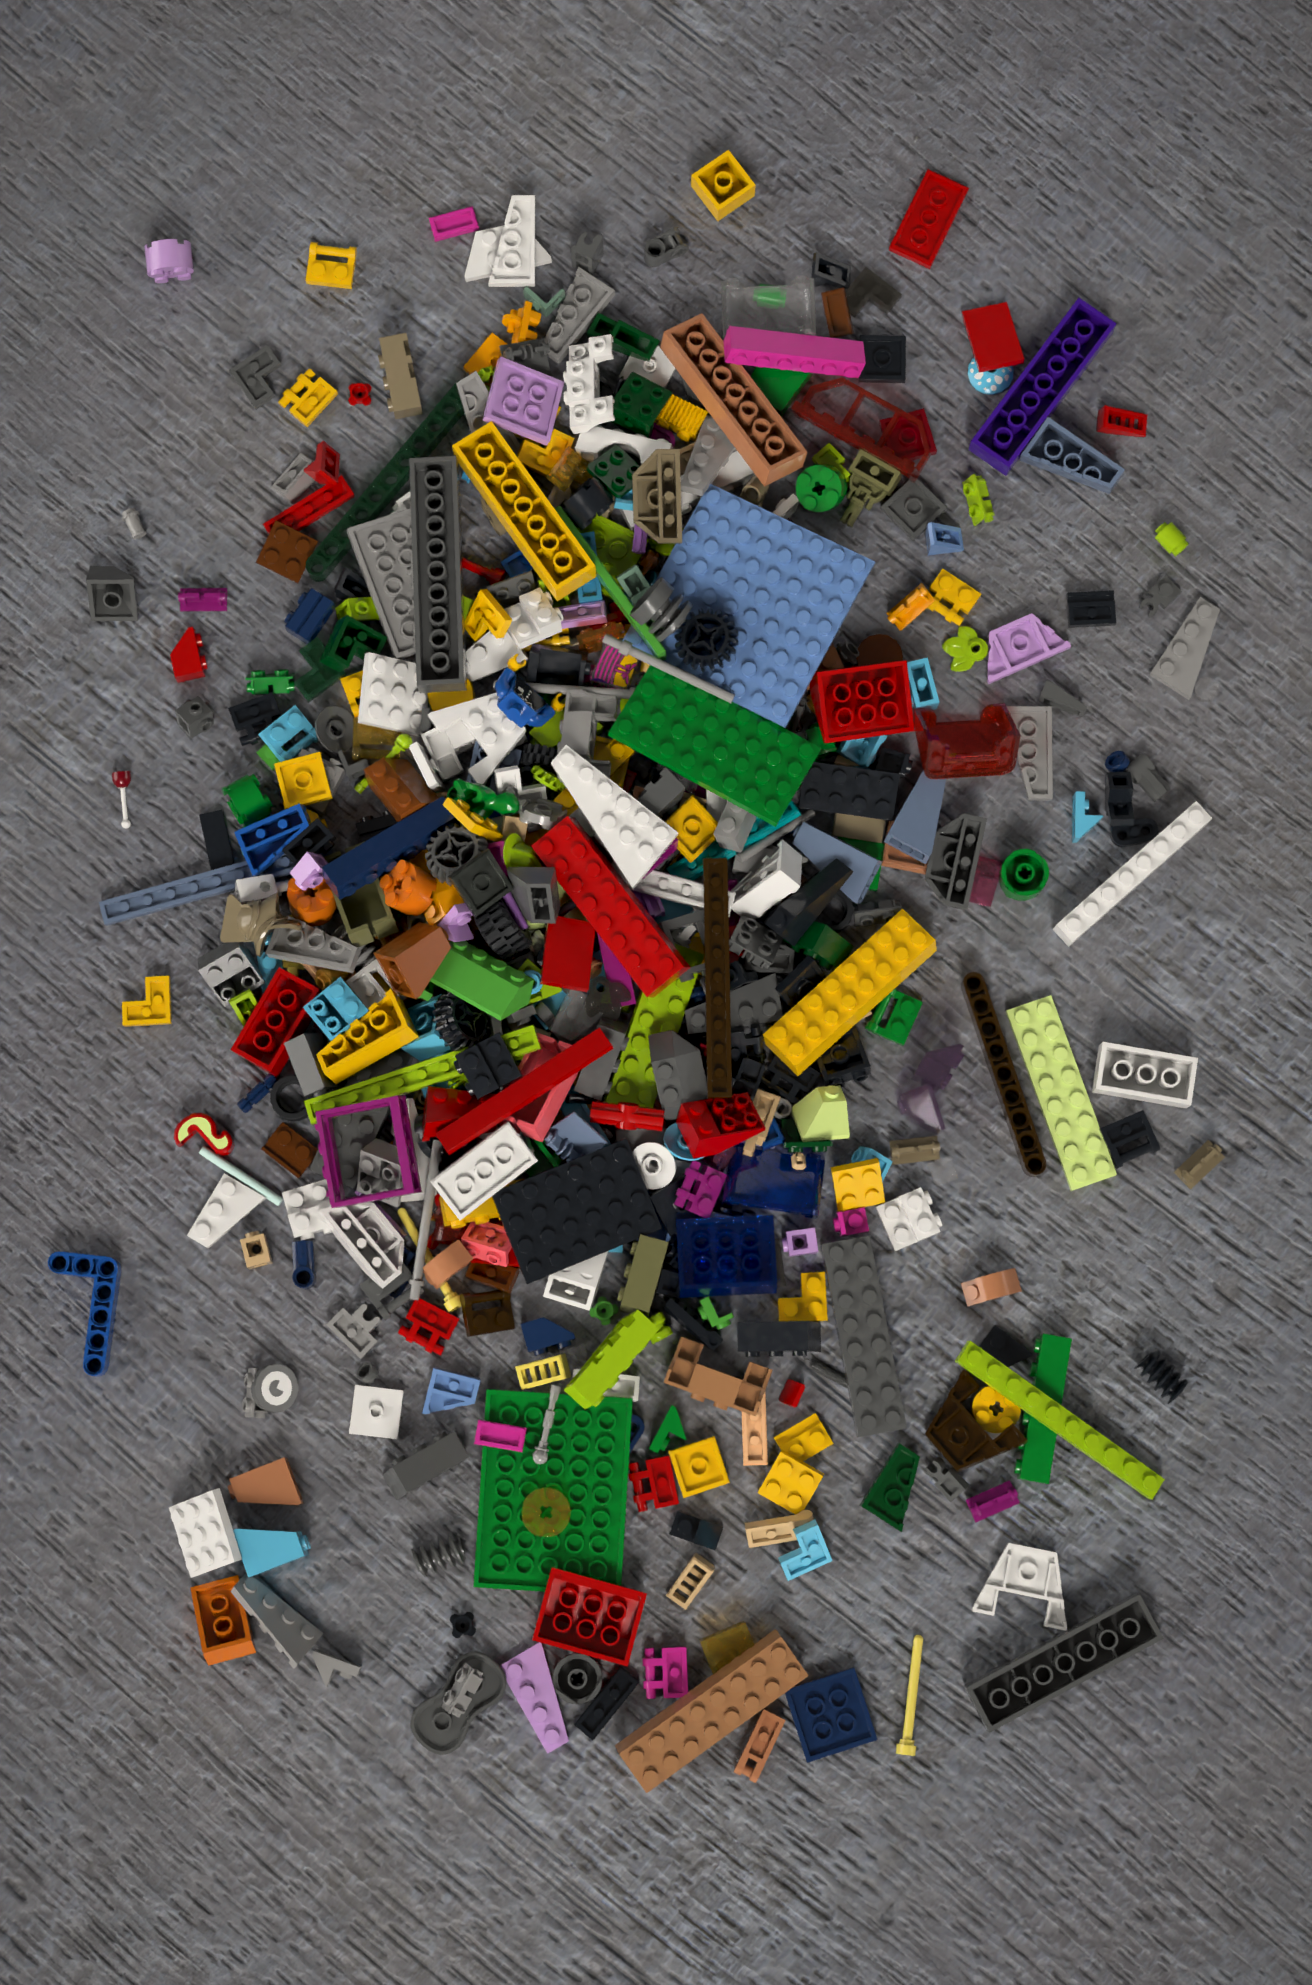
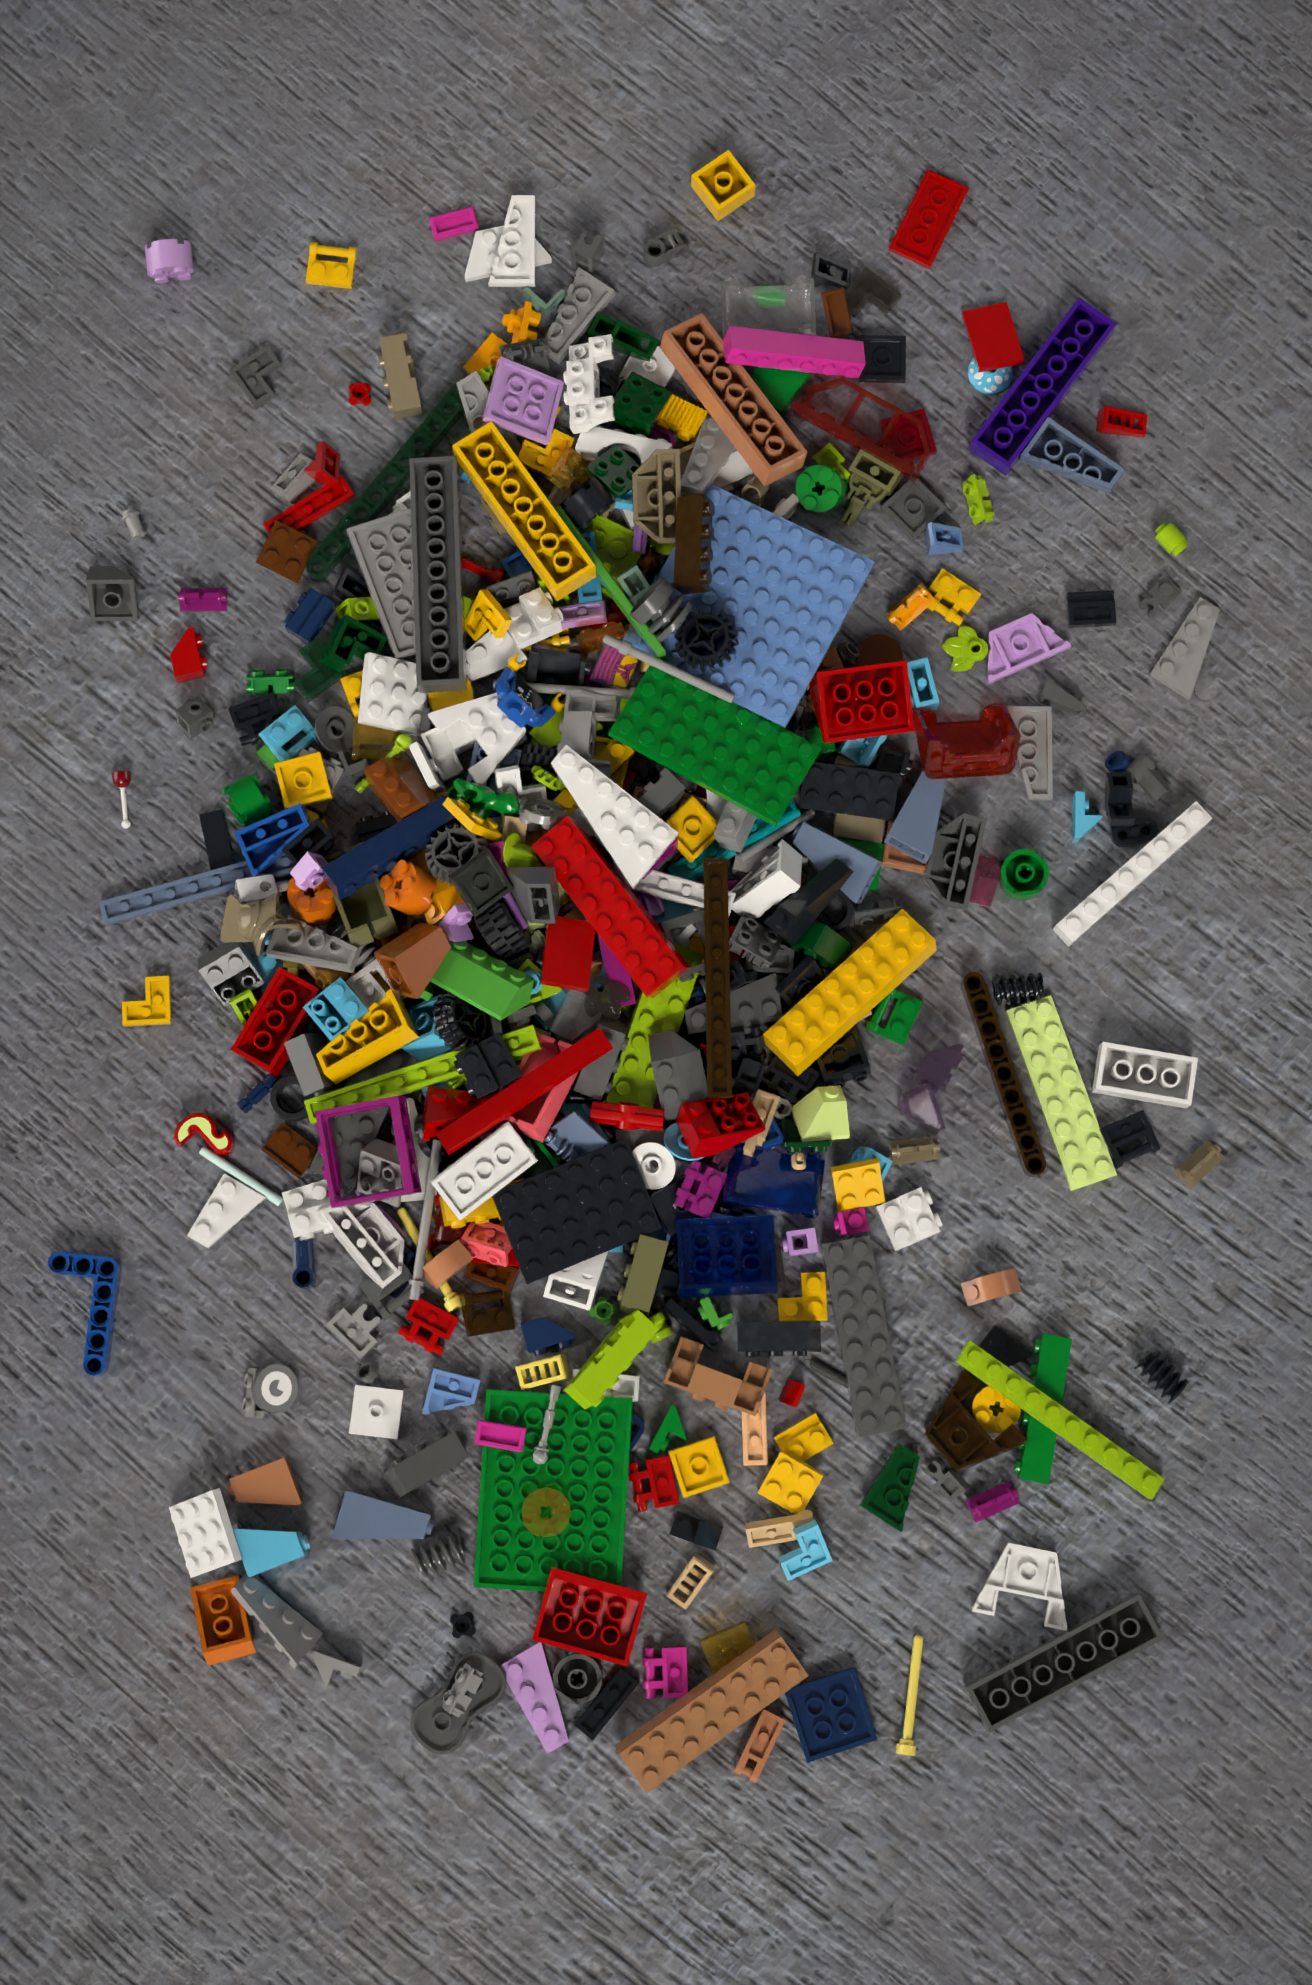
(256, 1260): tan brick -> none
(312, 401): yellow plate -> none
(377, 1519): none -> sand blue slope
(693, 544): none -> dark brown brick
(1018, 988): none -> black piece

